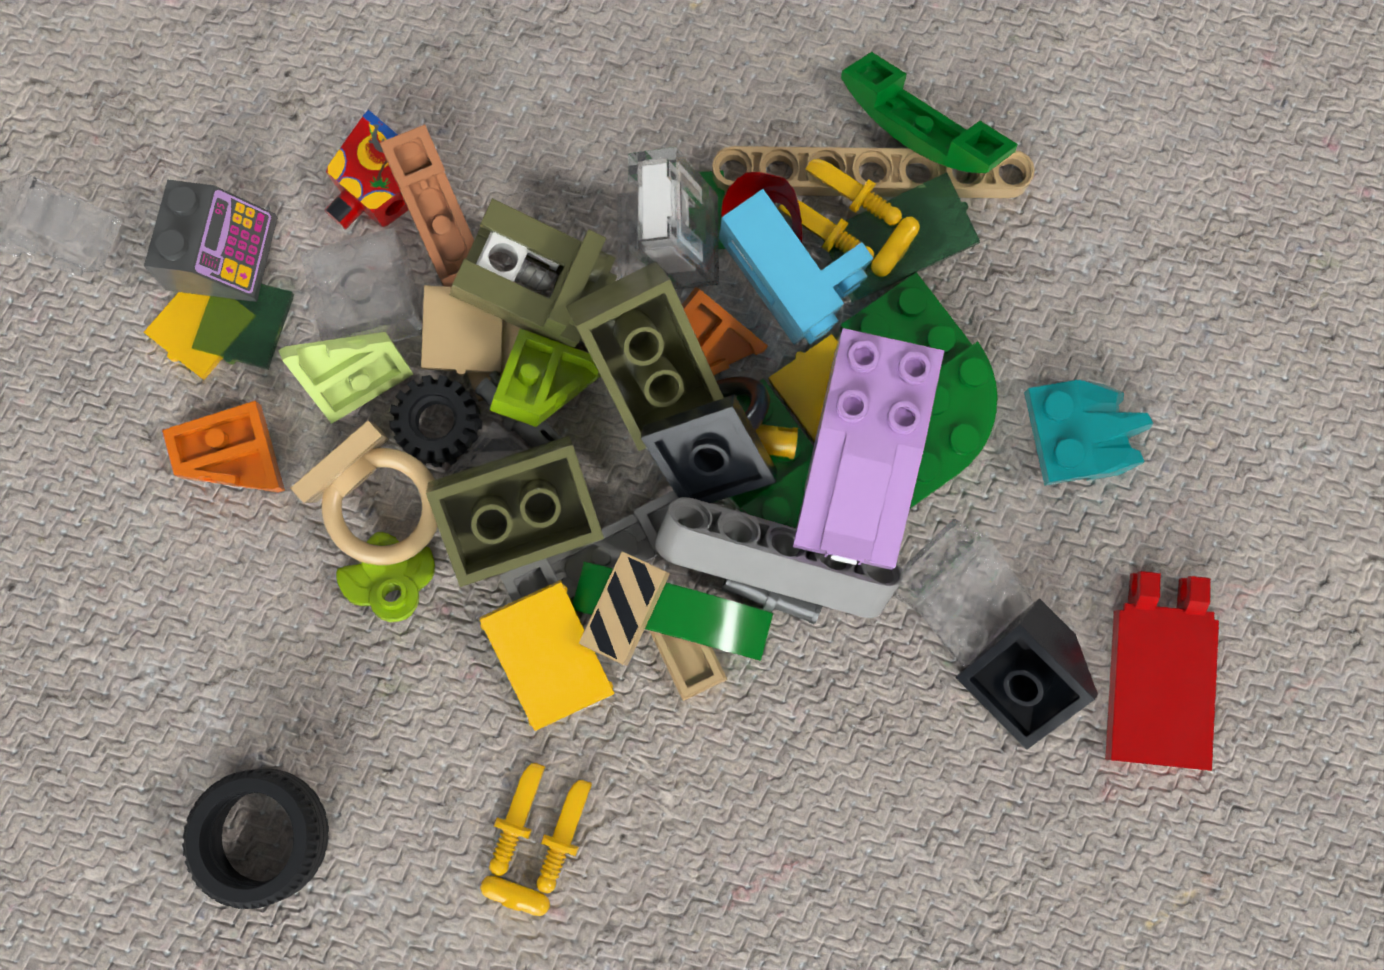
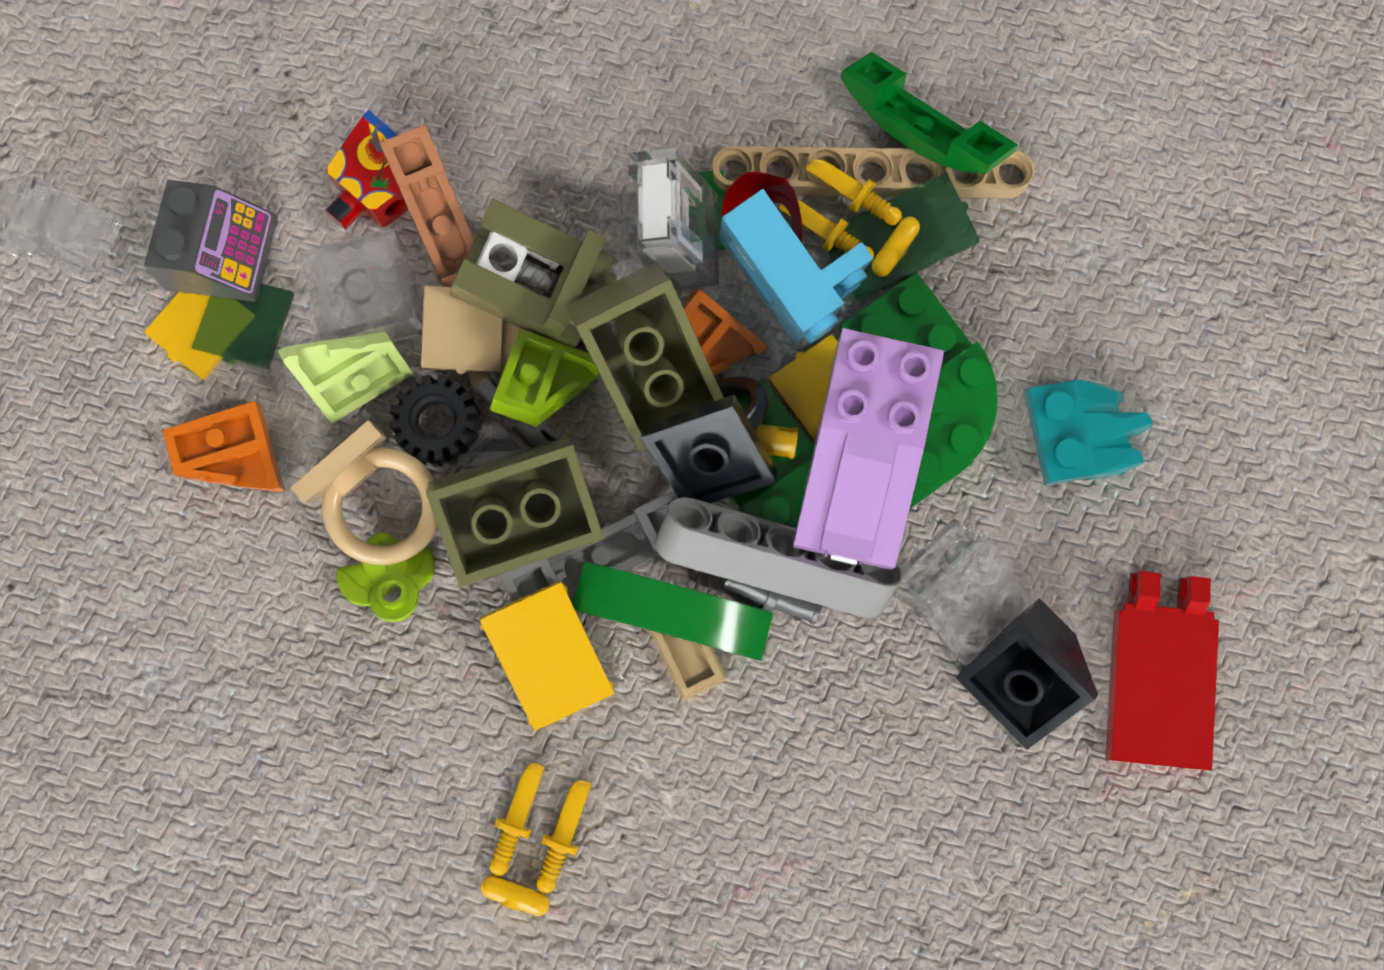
(204, 838): black tyre -> none
(624, 608): tan tile -> none

